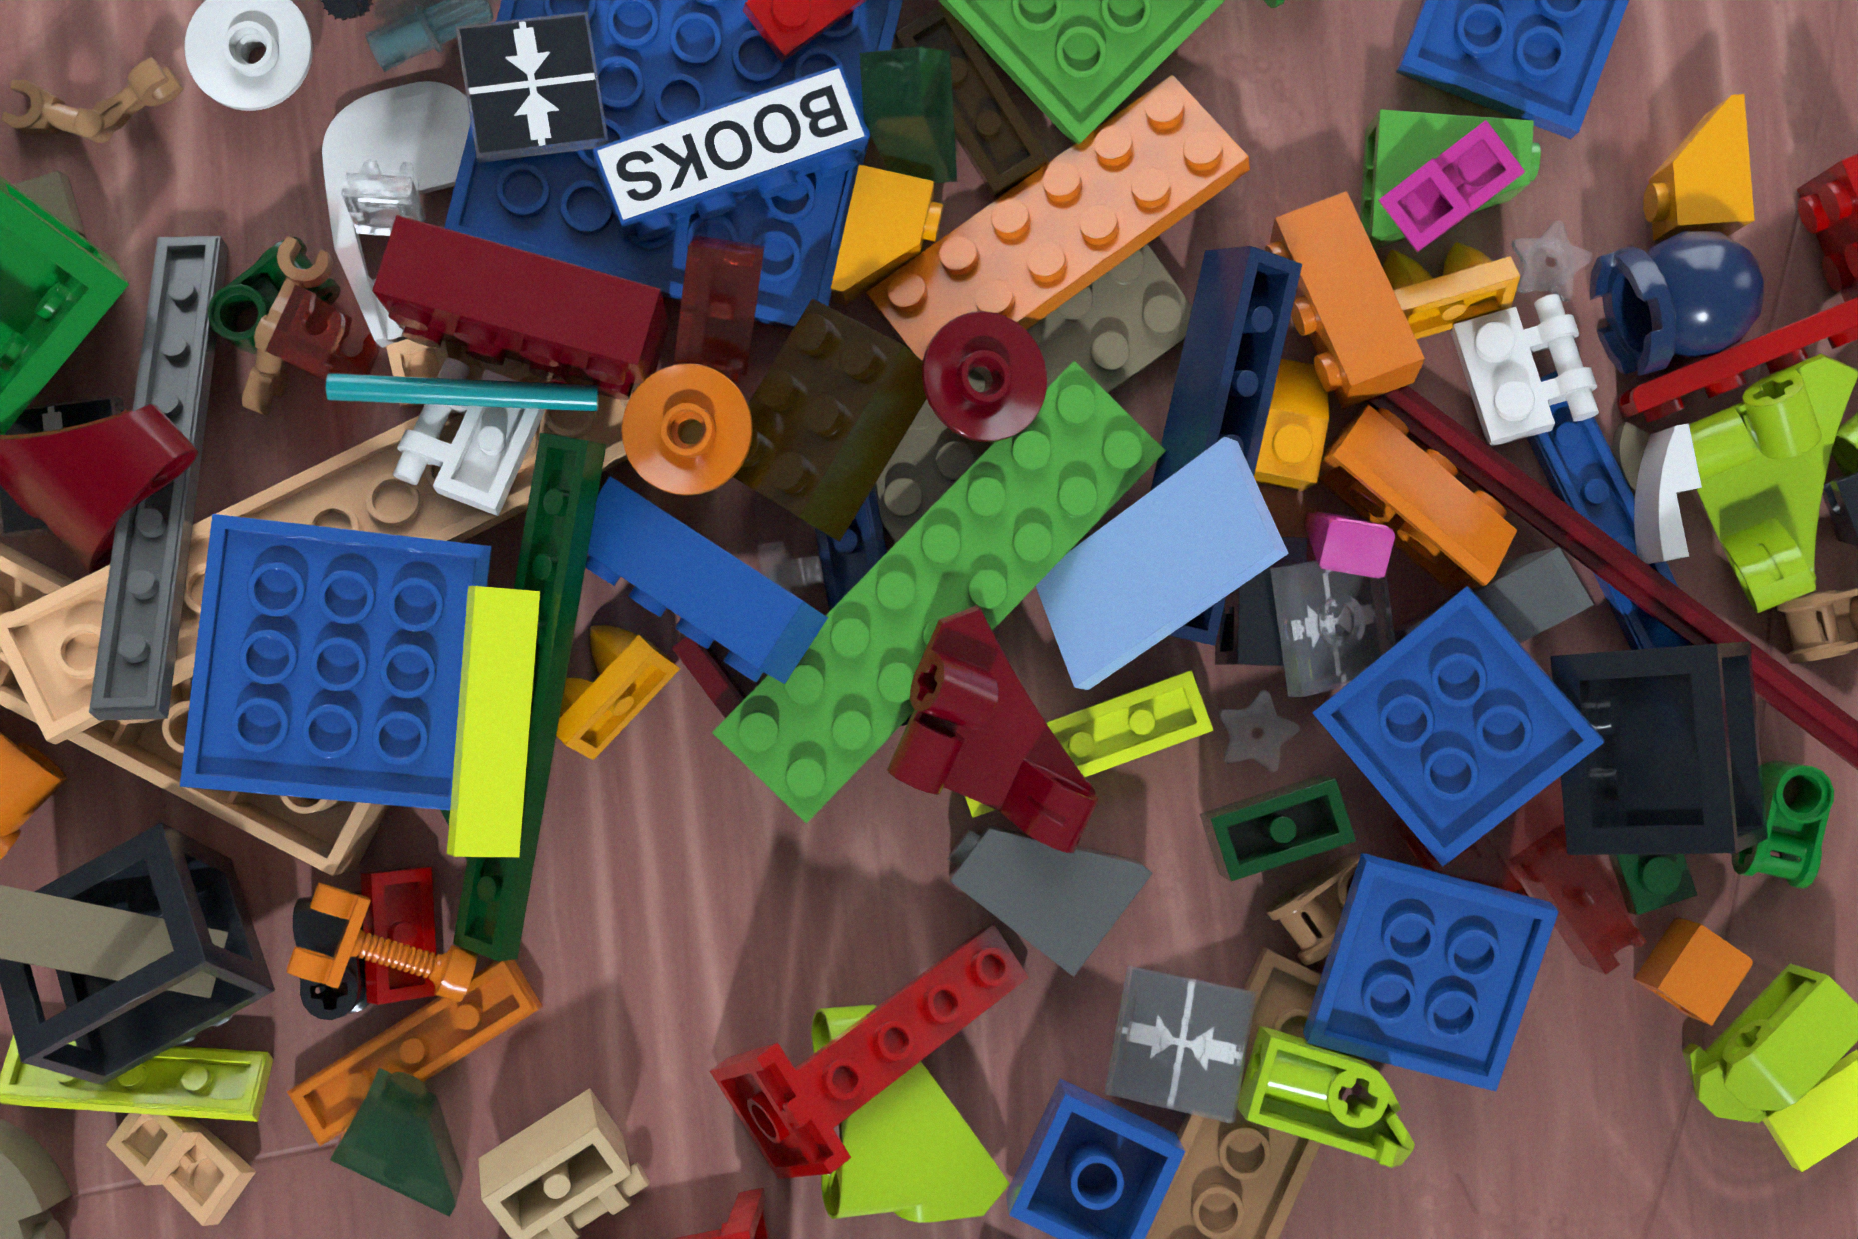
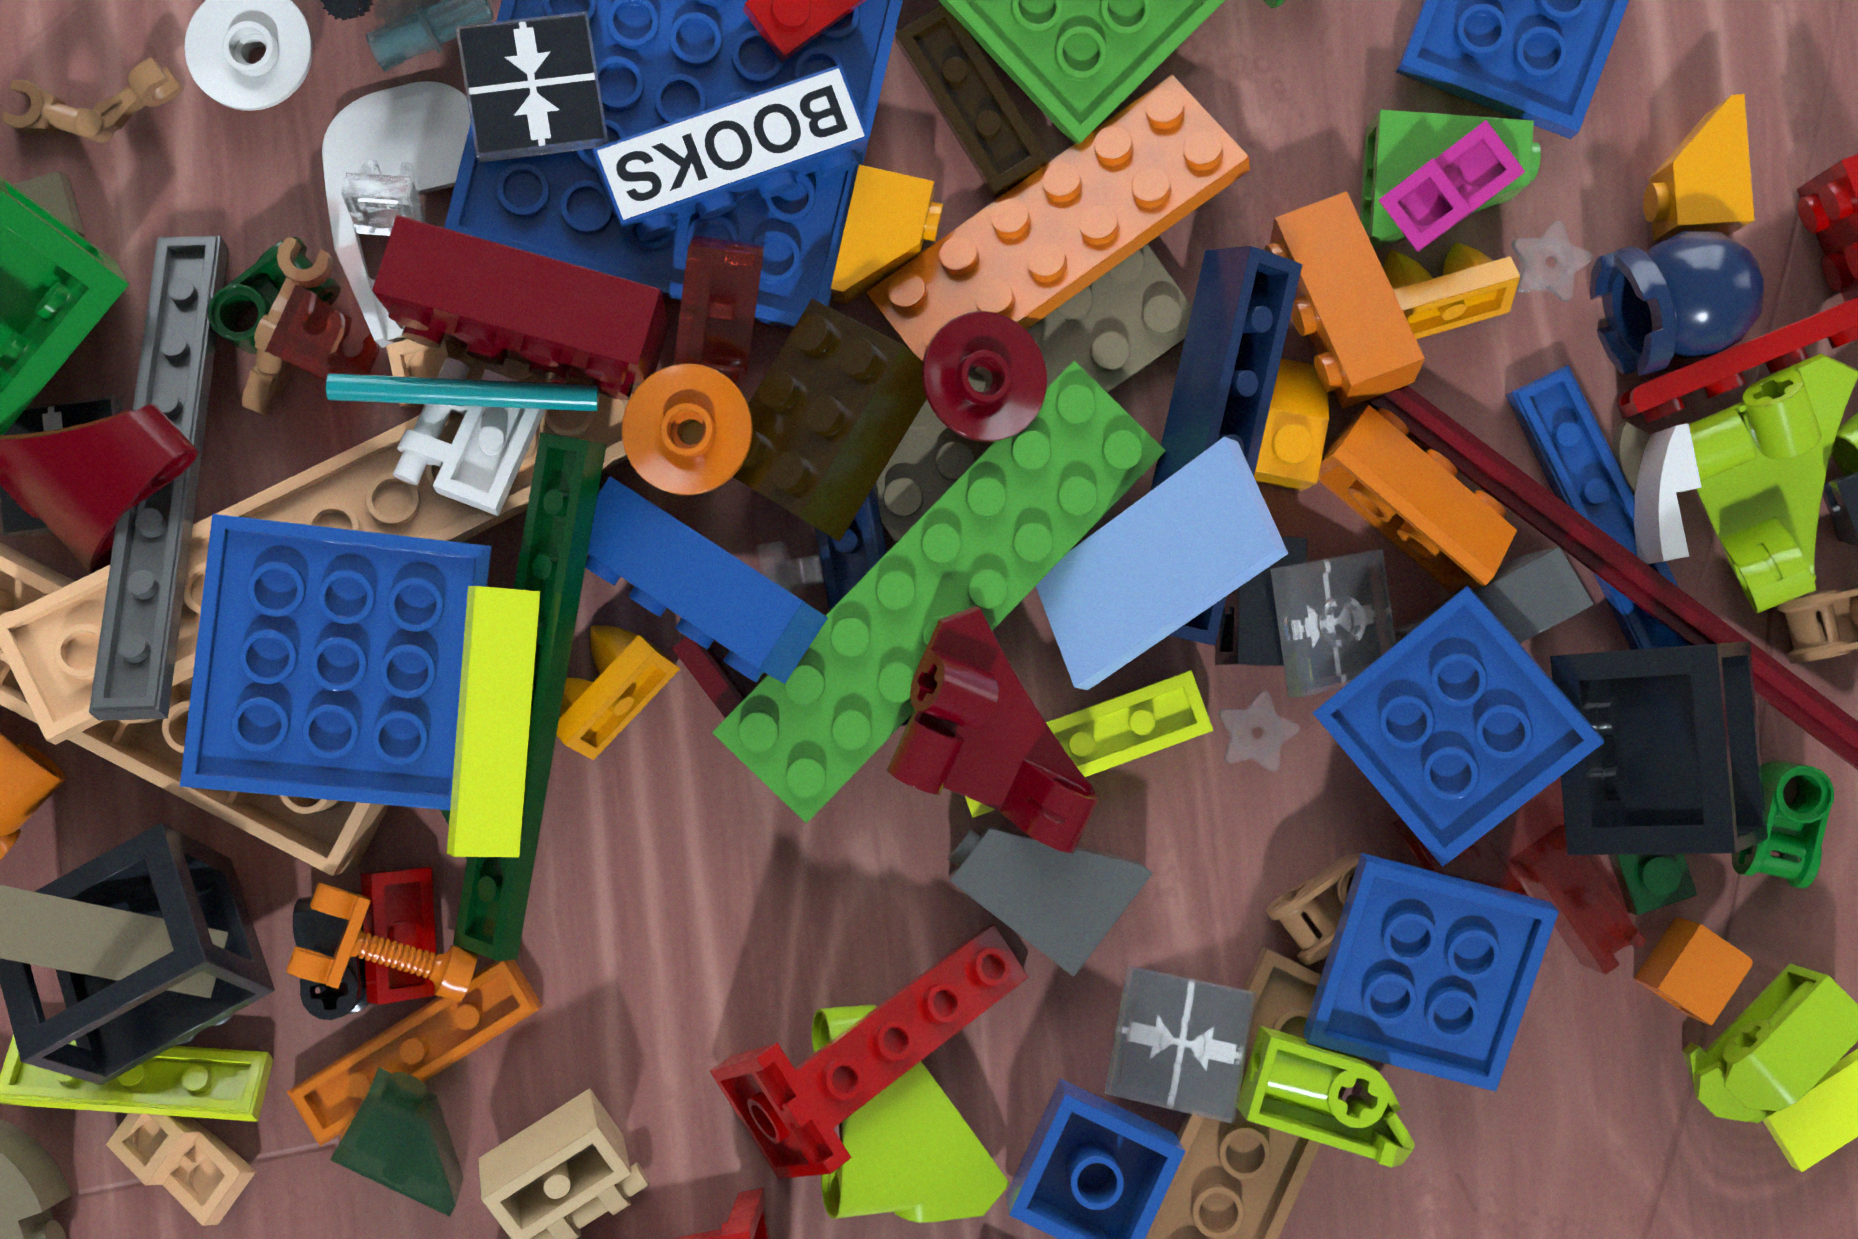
(911, 111): clear green slope -> none
(1277, 827): dark green brick -> none
(1349, 544): dark pink slope -> none
(1505, 378): white plate -> none

